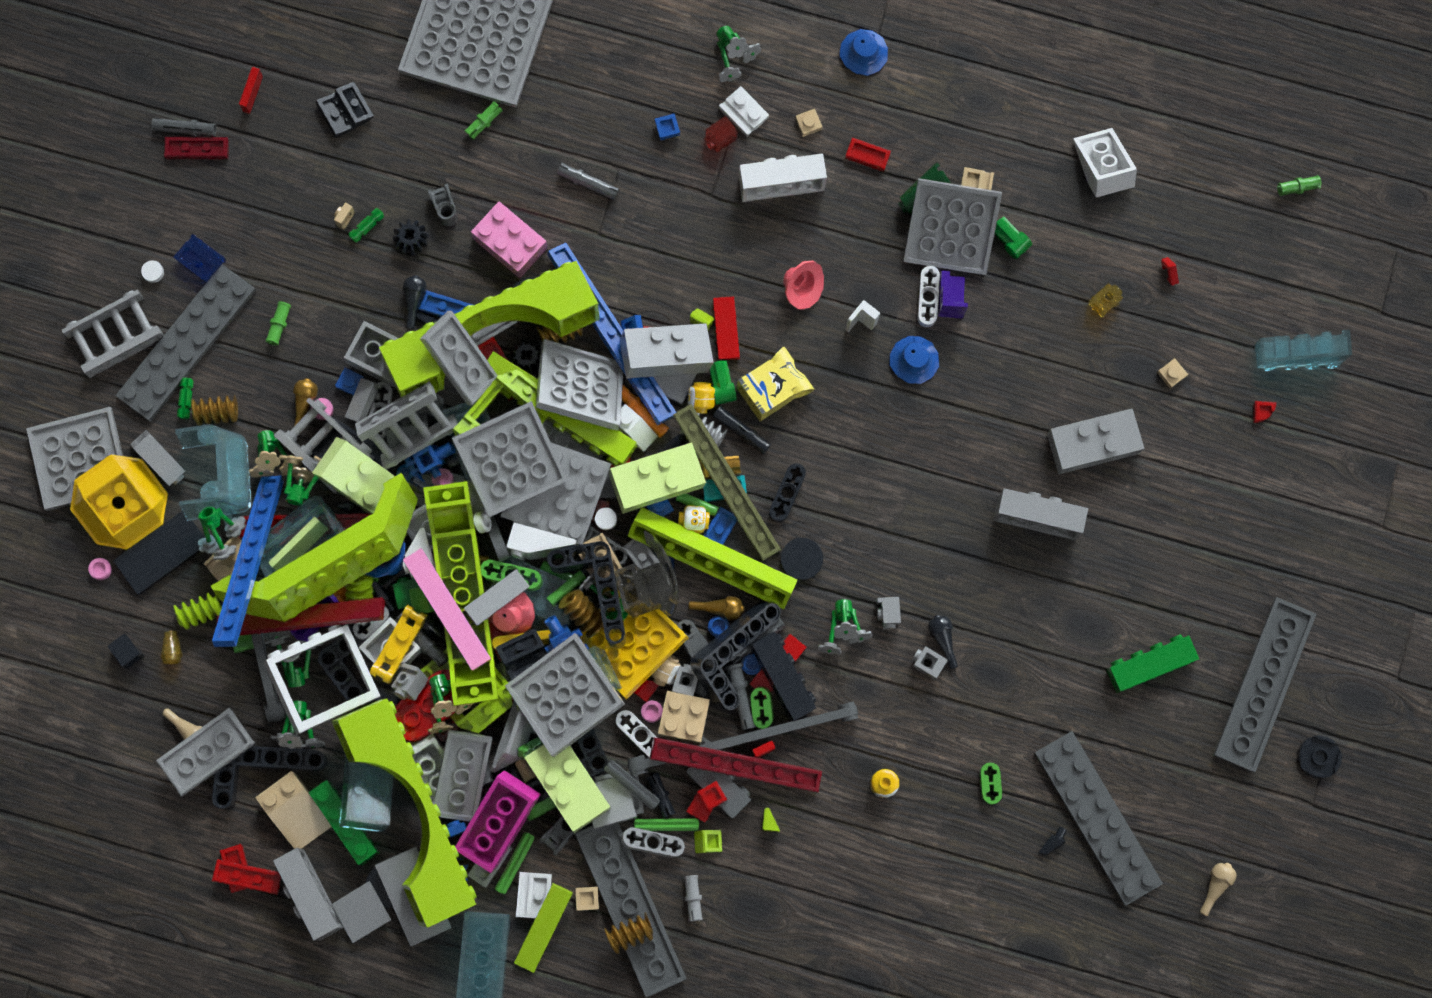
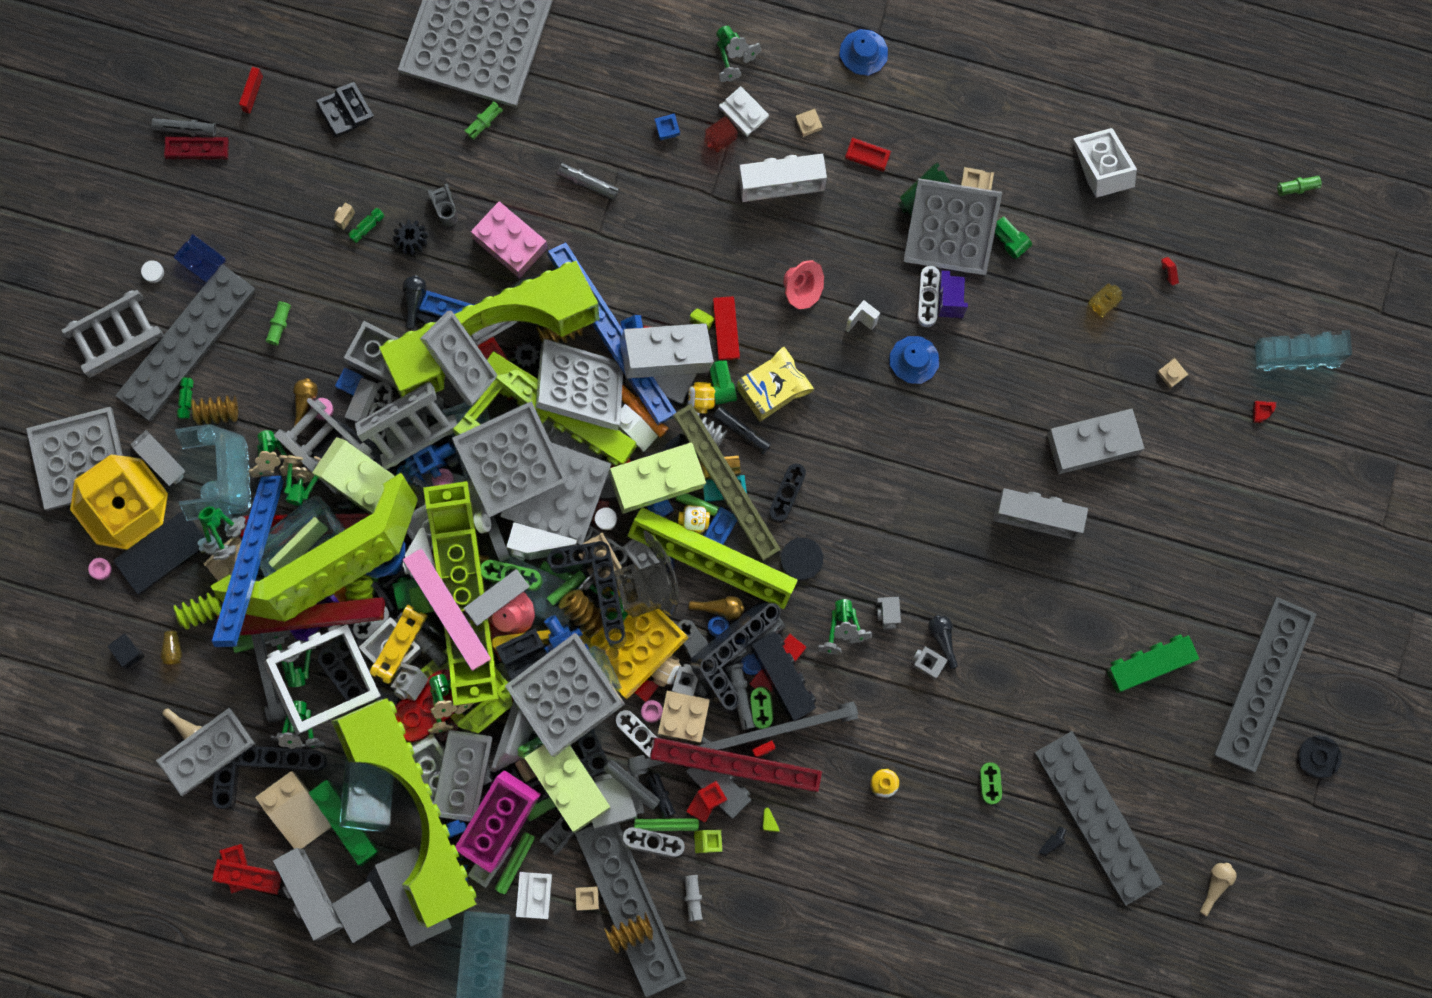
(543, 927): lime tile -> none

